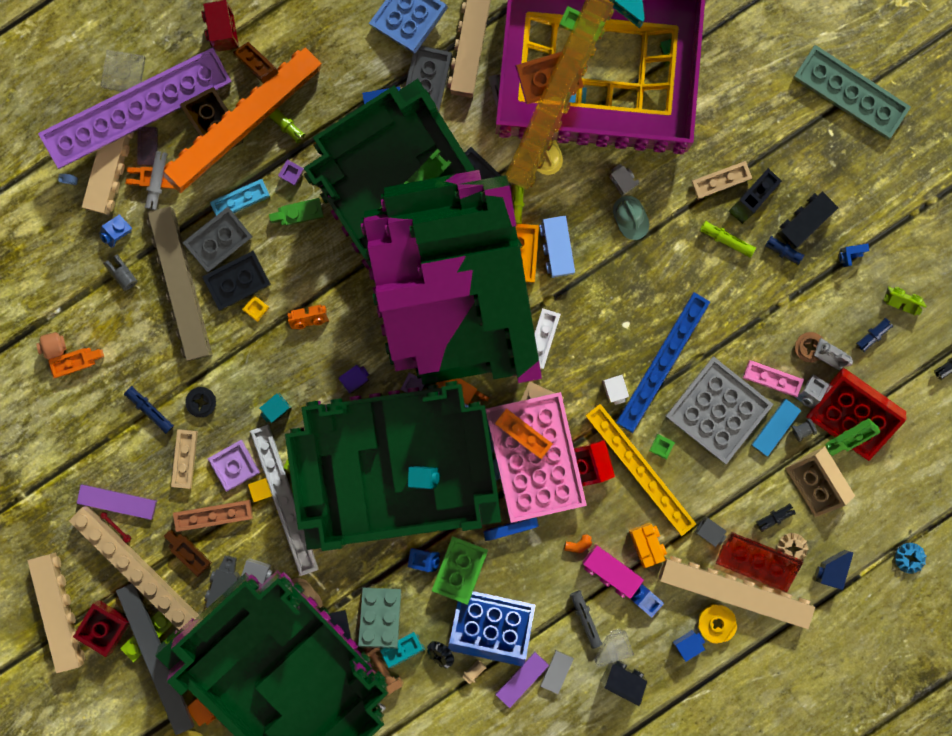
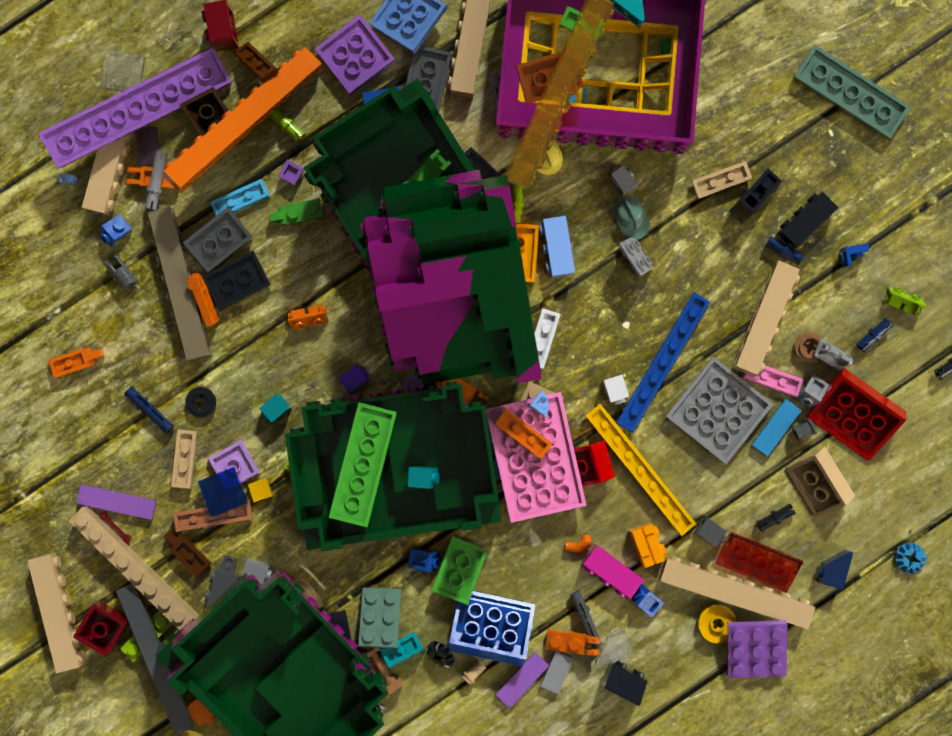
(51, 345): nougat head -> none
(202, 299): none -> orange hinge
(222, 492): none -> clear blue tile
(256, 308): yellow tile -> none
(283, 498): white tile -> none
(354, 54): none -> medium lavender plate
(362, 465): none -> bright green plate
(511, 528): blue beam -> none
(541, 403): none -> light blue tile
(571, 642): none -> orange hinge
(632, 250): none -> light grey hinge
(661, 446): bright green tile -> none
(689, 645): blue brick -> none
(724, 237): lime pin -> none
(757, 649): none -> medium lavender plate
(766, 319): none -> tan brick
(787, 540): tan gear -> none
(853, 437): bright green hinge -> none

